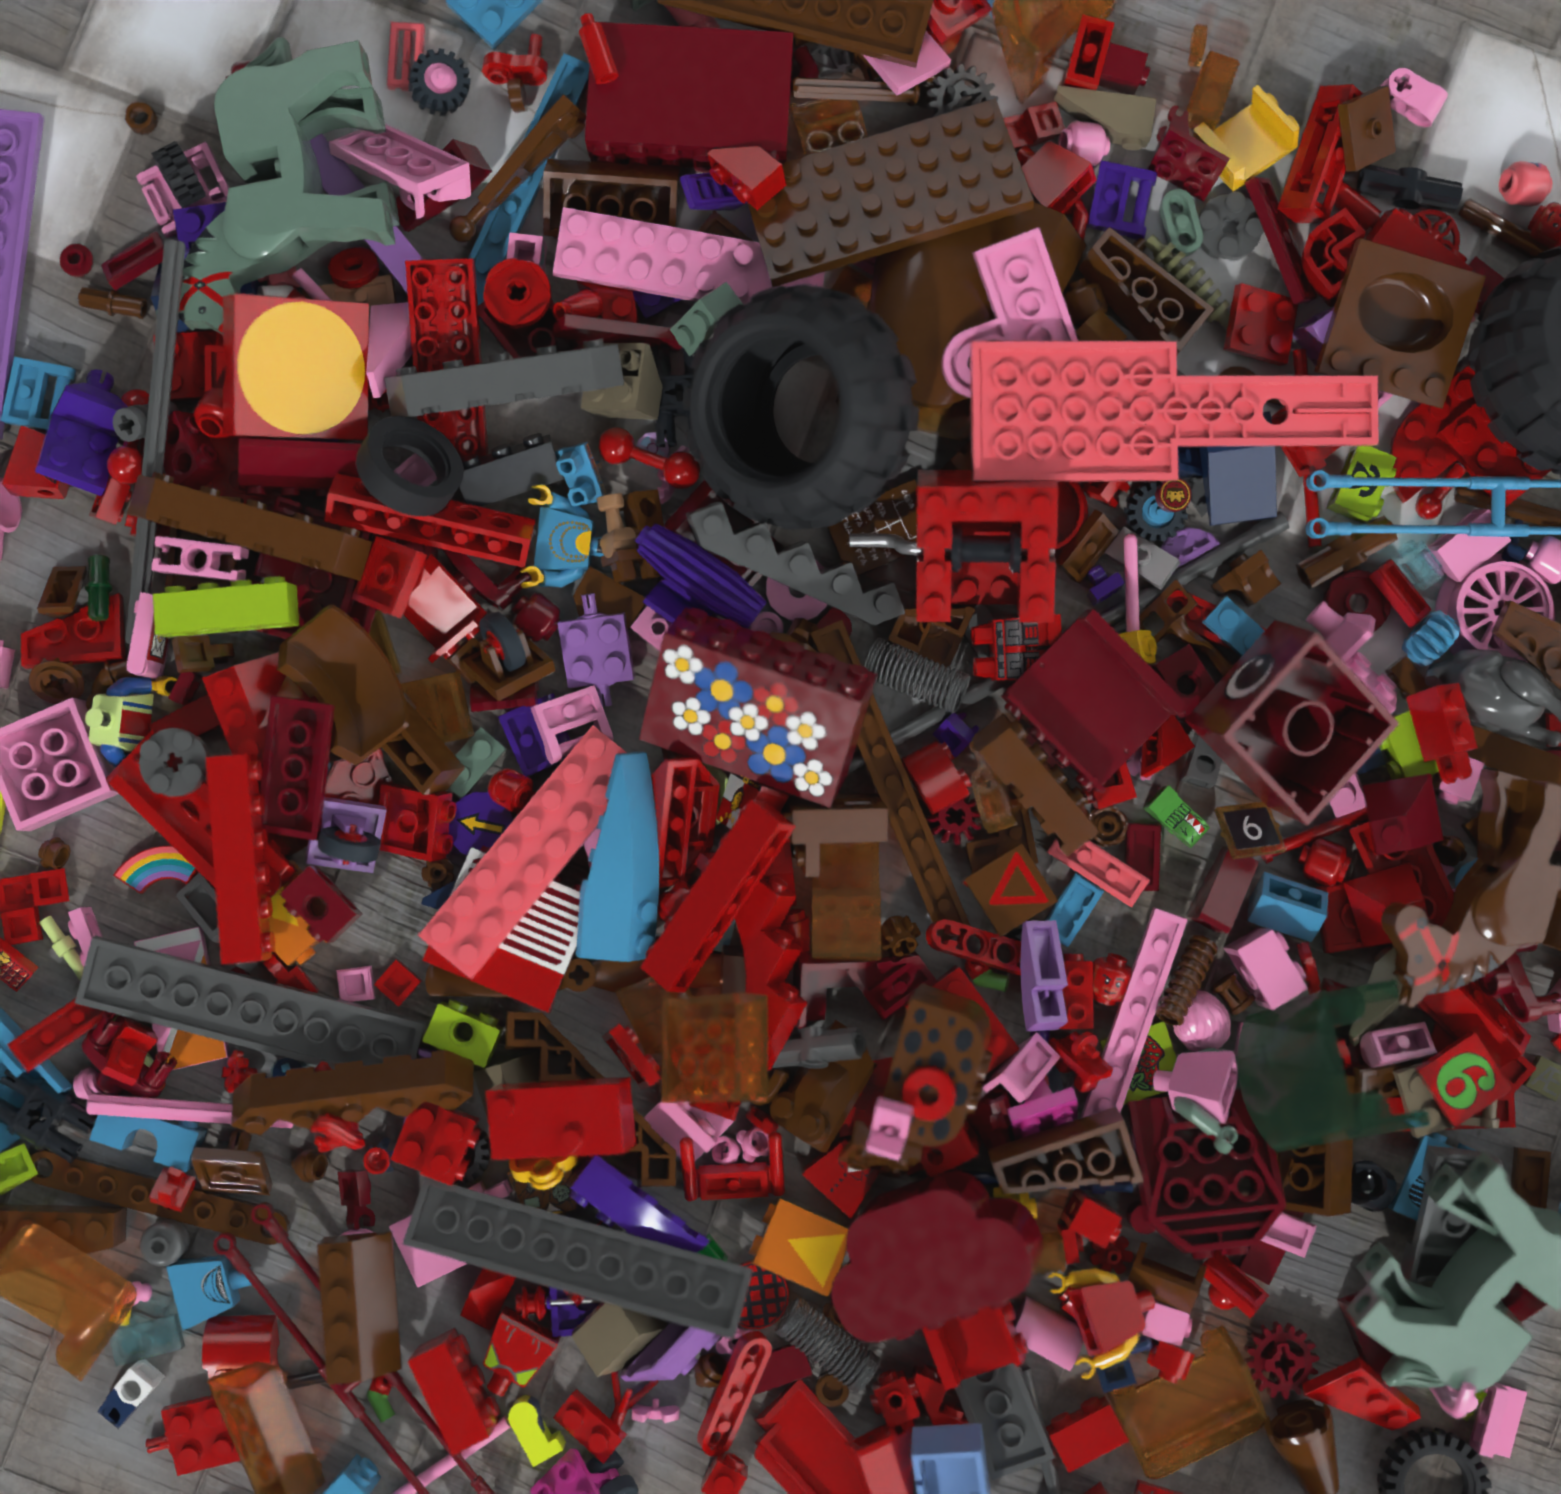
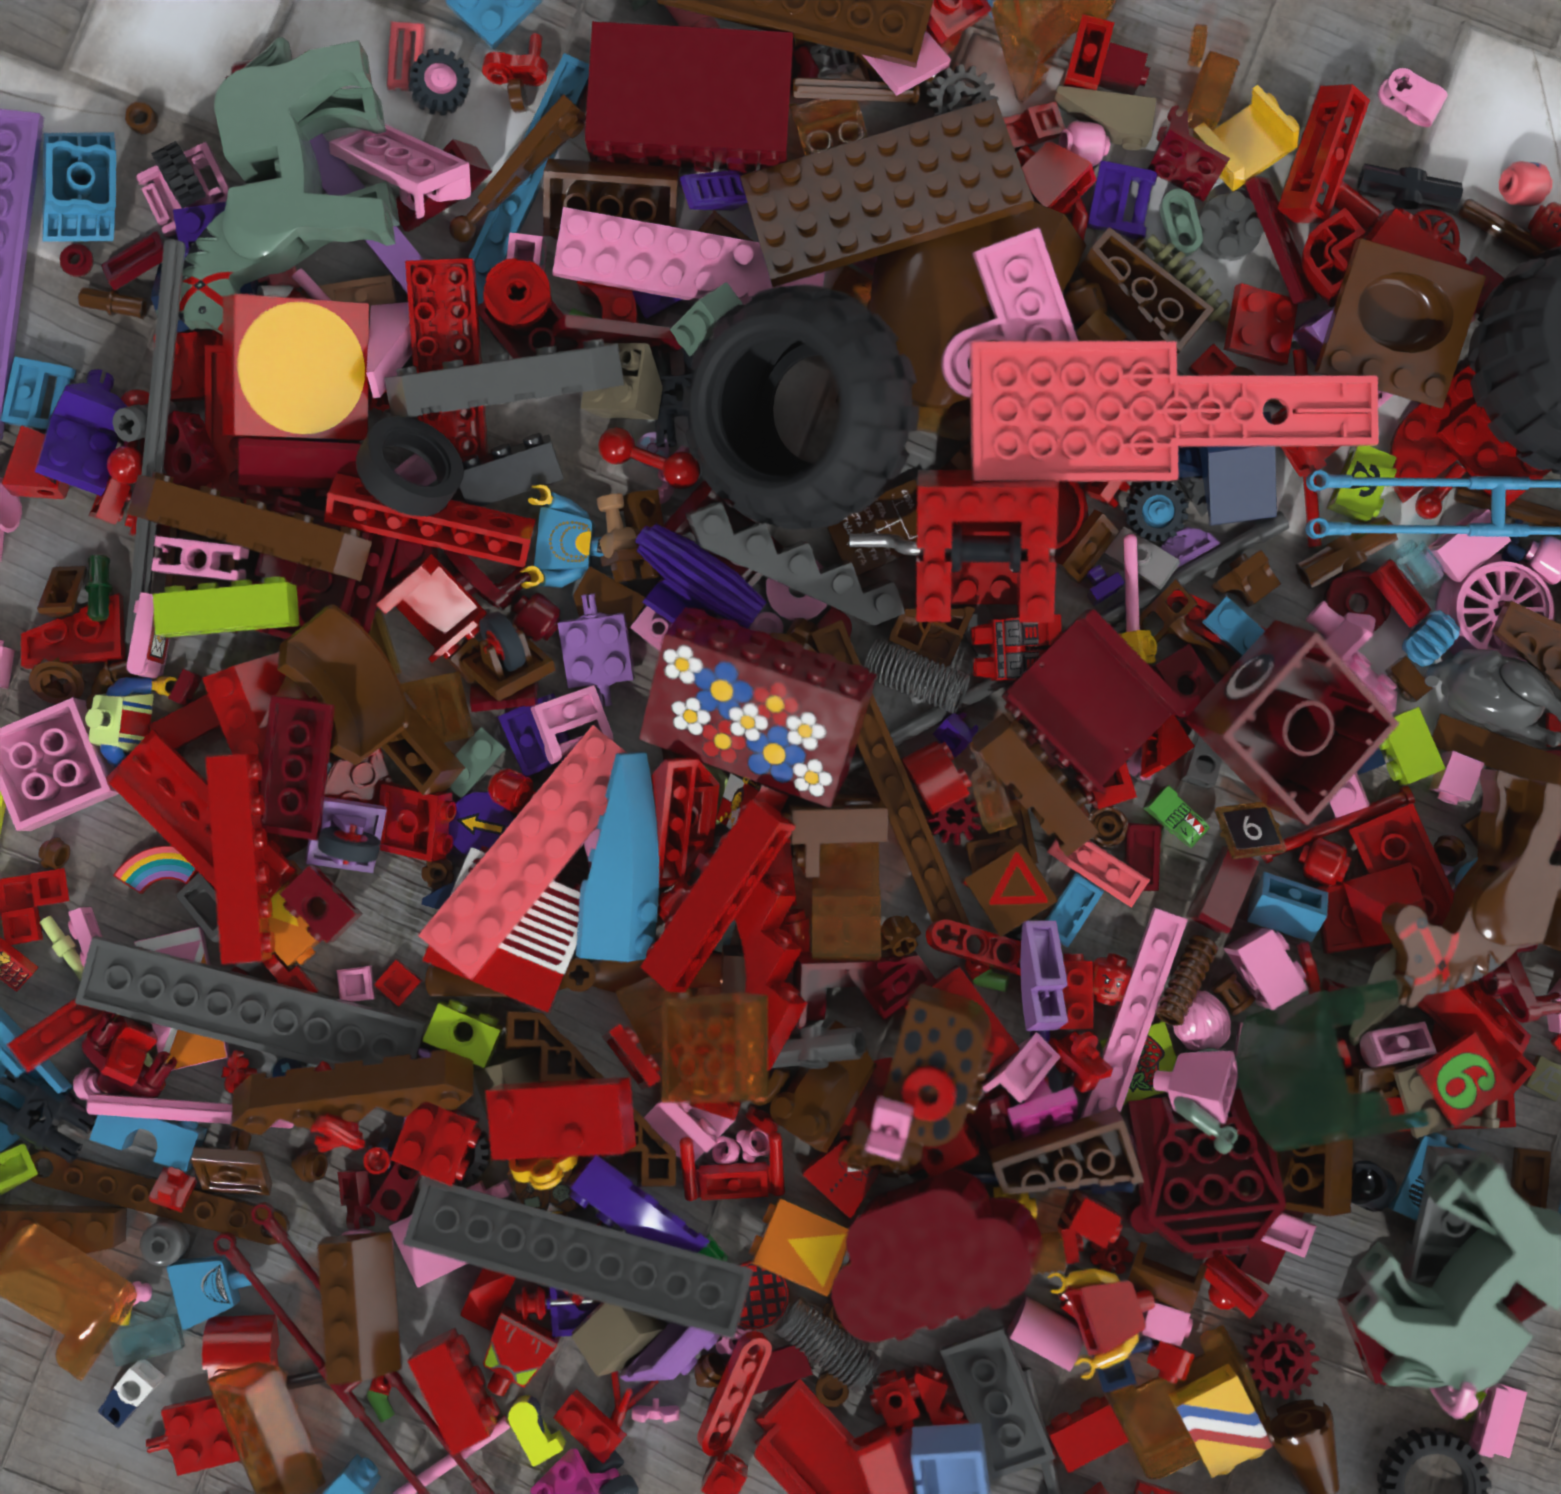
(79, 187): none -> dark azure slope
(157, 752): dark grey plate -> none
(197, 654): reddish brown plate -> none
(209, 413): red head -> none
(356, 278): red piece -> none
(389, 577): red plate -> none
(396, 1192): none -> dark red leg
(580, 474): dark azure hips -> none
(581, 303): red cone -> none
(597, 50): red cylinder -> none
(748, 172): red slope -> none
(976, 1345): red panel -> none
(1173, 495): tile -> none
(1212, 363): none -> red plate
(1221, 1420): none -> panel
(1363, 1393): red wing -> none
(1367, 128): reddish brown plate -> none
(1402, 813): dark red slope -> none
(1444, 730): red brick -> none

